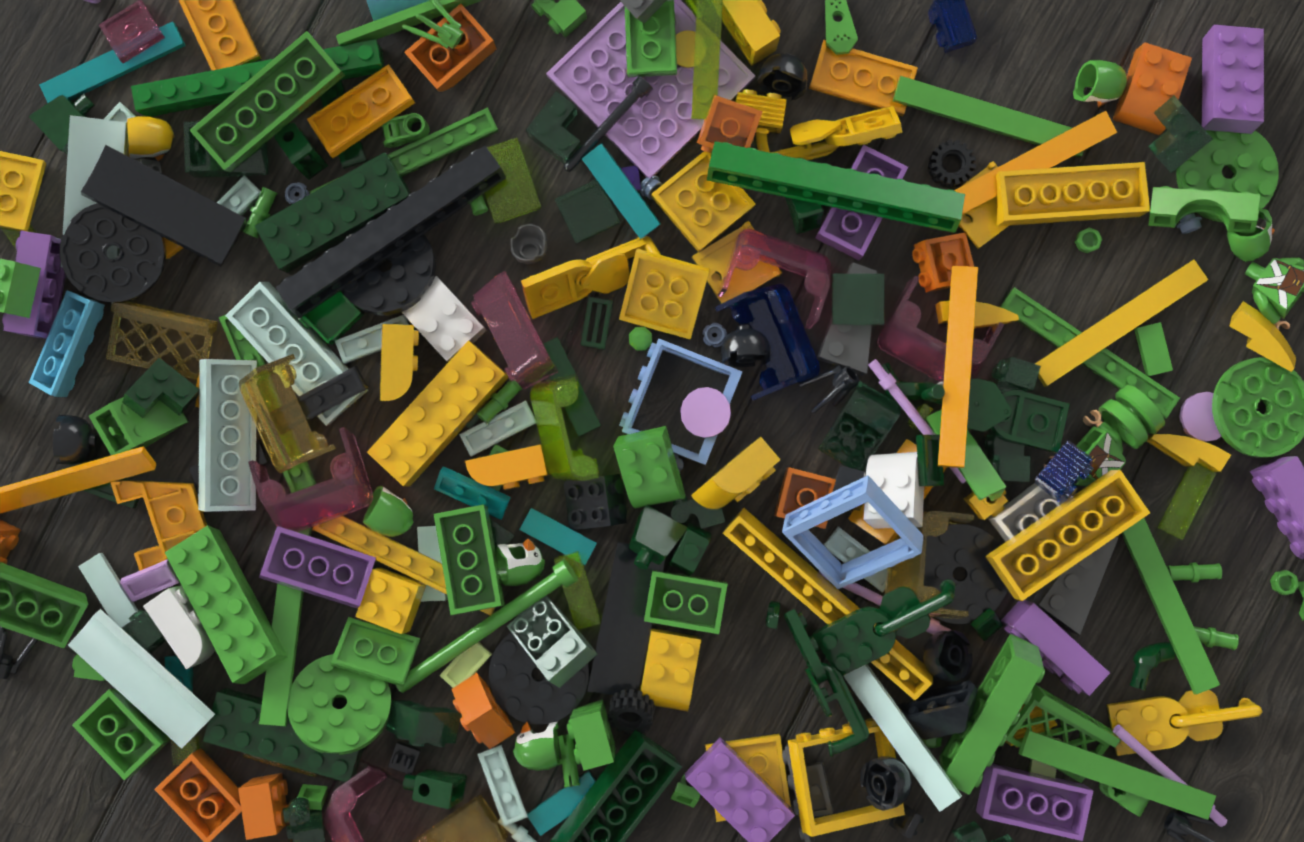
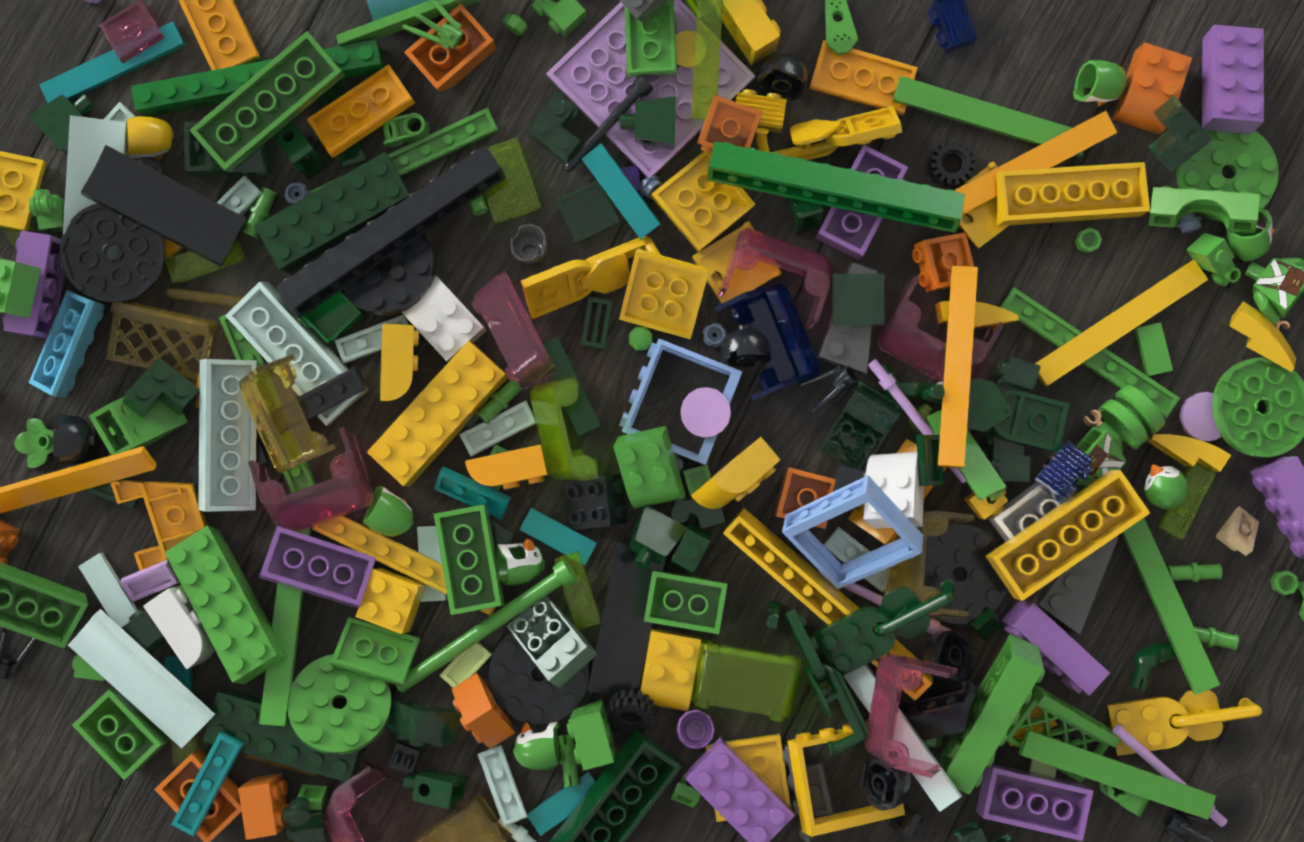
(35, 442): none -> bright green plate
(48, 209): none -> bright green brick
(192, 265): none -> clear neon green tile
(203, 297): none -> clear yellow bar
(207, 783): none -> teal tile
(515, 24): none -> bright green tile
(652, 122): none -> dark green torso
(695, 729): none -> medium lavender hair
(696, 477): none -> bright green plate
(745, 680): none -> clear neon green windscreen
(892, 676): none -> clear pink windscreen
(1166, 487): none -> bright green piece
(1215, 256): none -> bright green brick
(1239, 531): none -> tan slope

